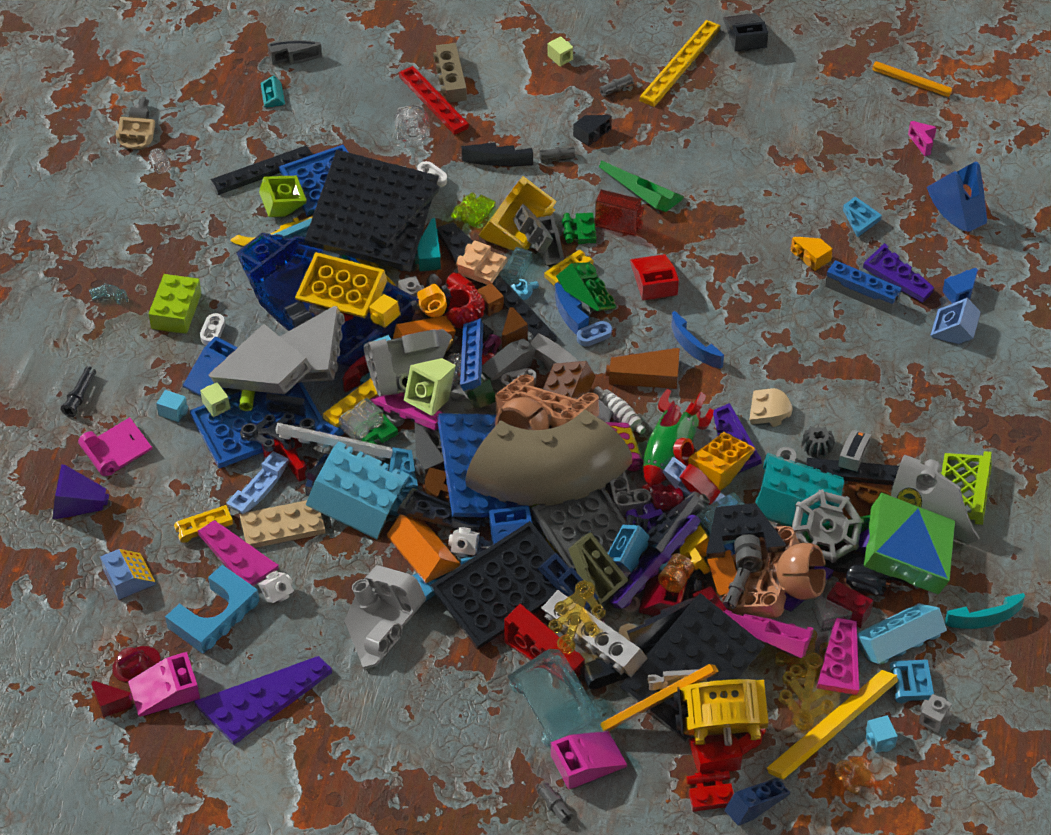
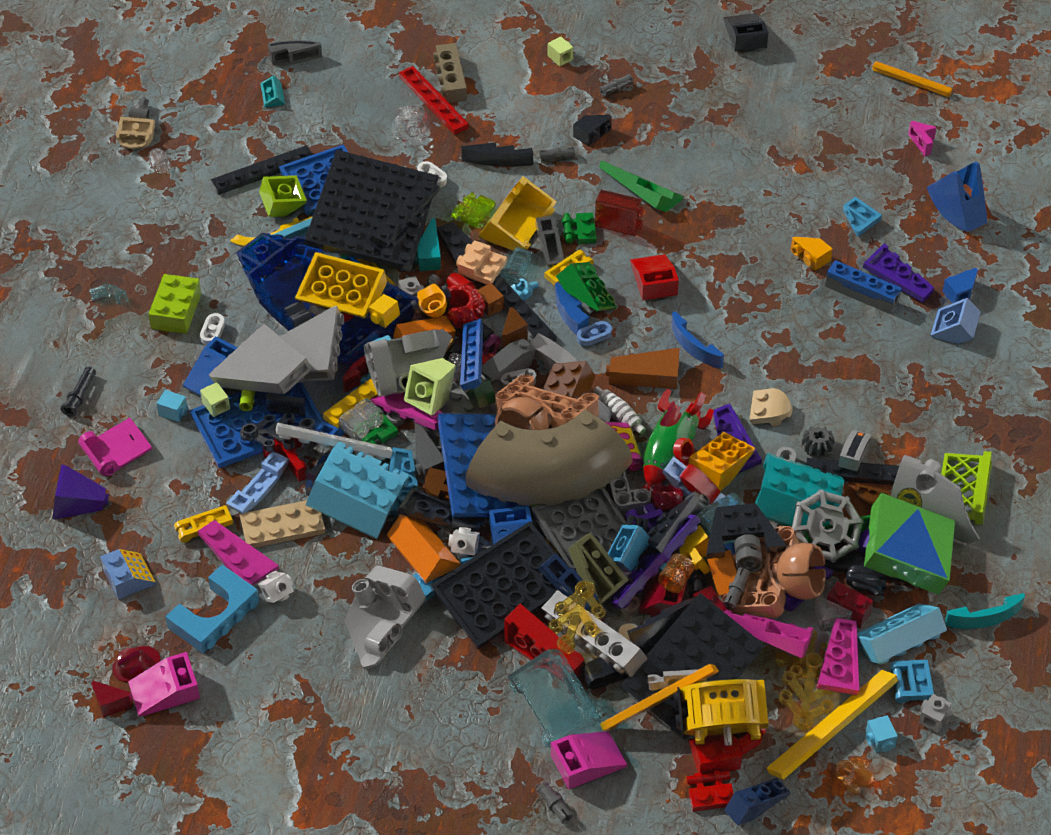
(252, 703): dark purple wing -> none
(533, 229): dark grey slope -> none
(679, 63): yellow tile -> none

